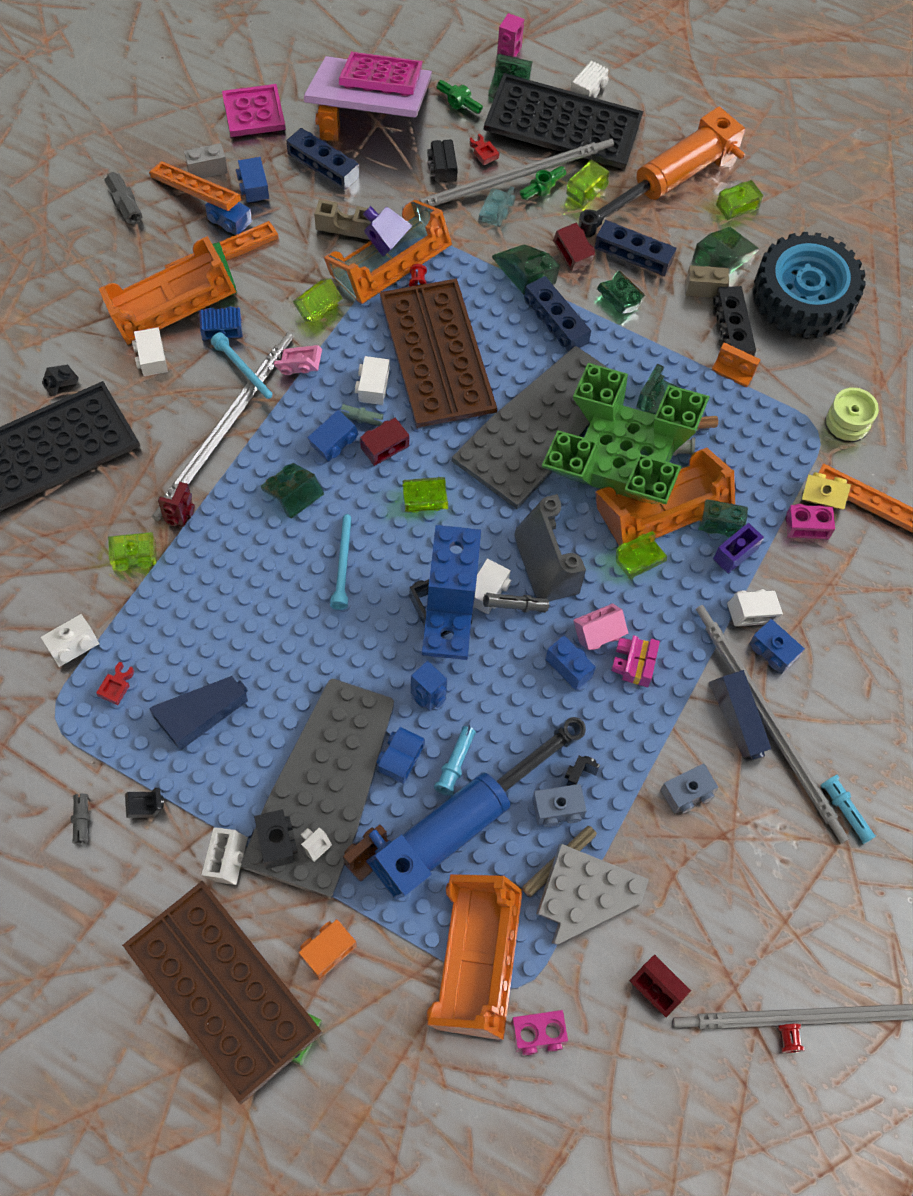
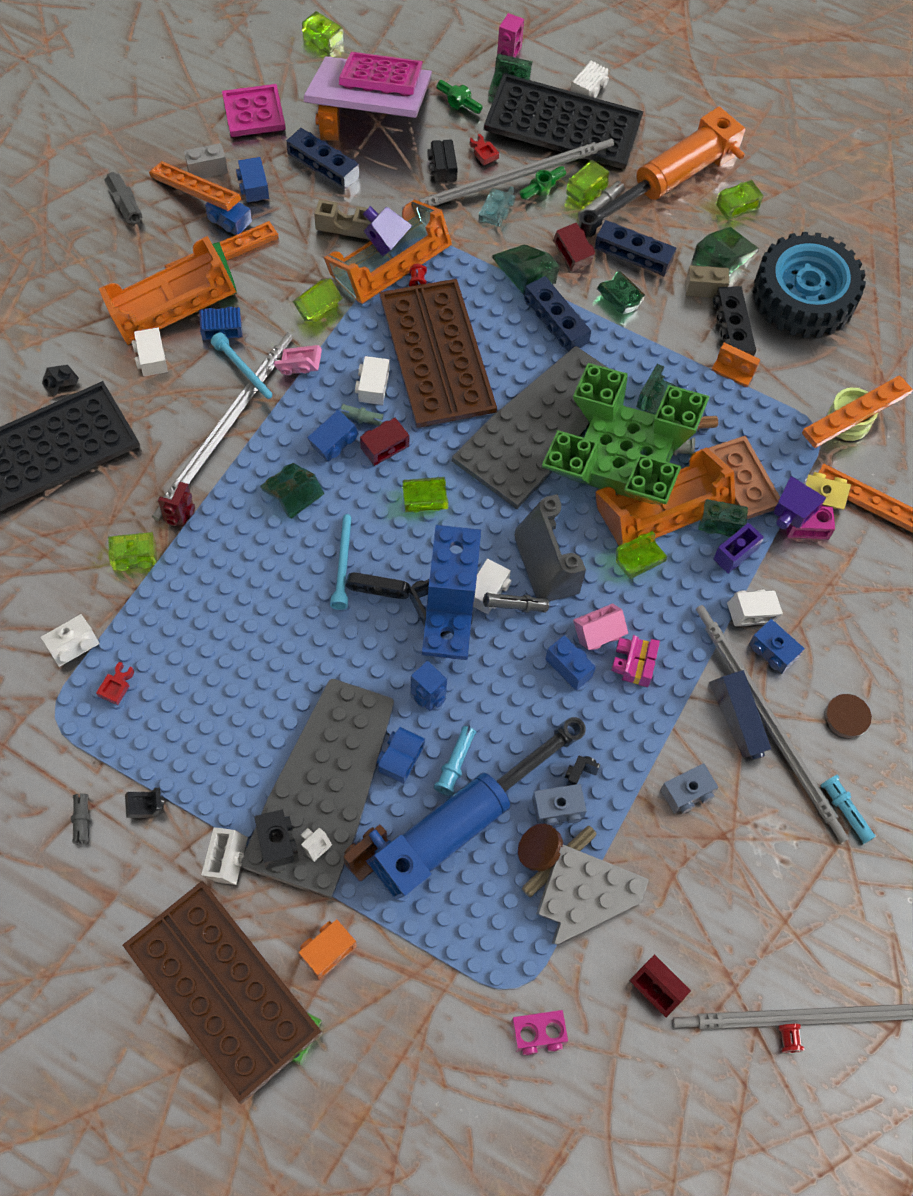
(198, 711): dark blue slope -> none
(322, 32): none -> clear neon green brick
(378, 585): none -> black beam
(478, 956): orange windscreen -> none
(540, 847): none -> reddish brown tile
(606, 197): none -> light grey pin
(752, 483): none -> nougat plate
(797, 504): none -> dark purple torso
(848, 716): none -> reddish brown tile
(857, 411): none -> orange plate

